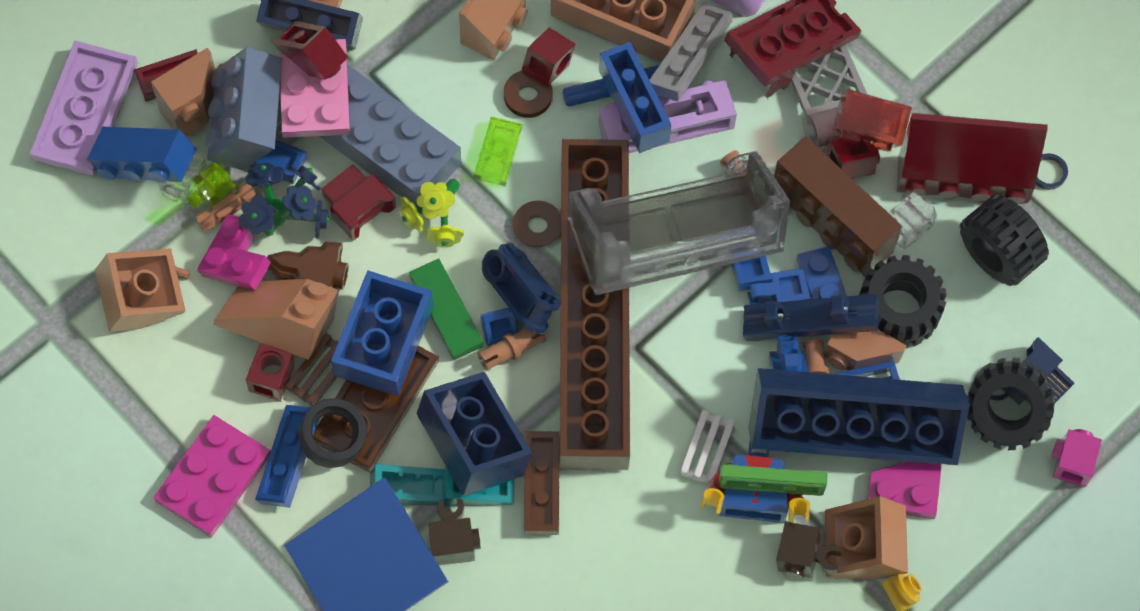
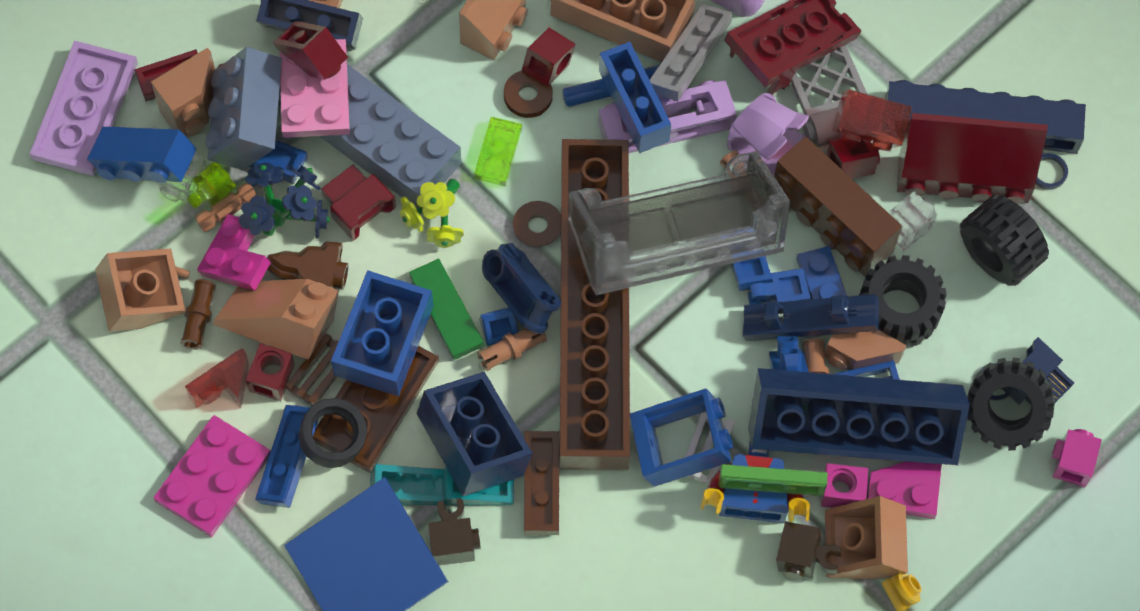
(198, 314): none -> reddish brown pin
(226, 375): none -> clear red slope
(647, 444): none -> blue window
(766, 129): none -> lavender piece
(854, 477): none -> dark pink brick
(1063, 117): none -> dark blue brick

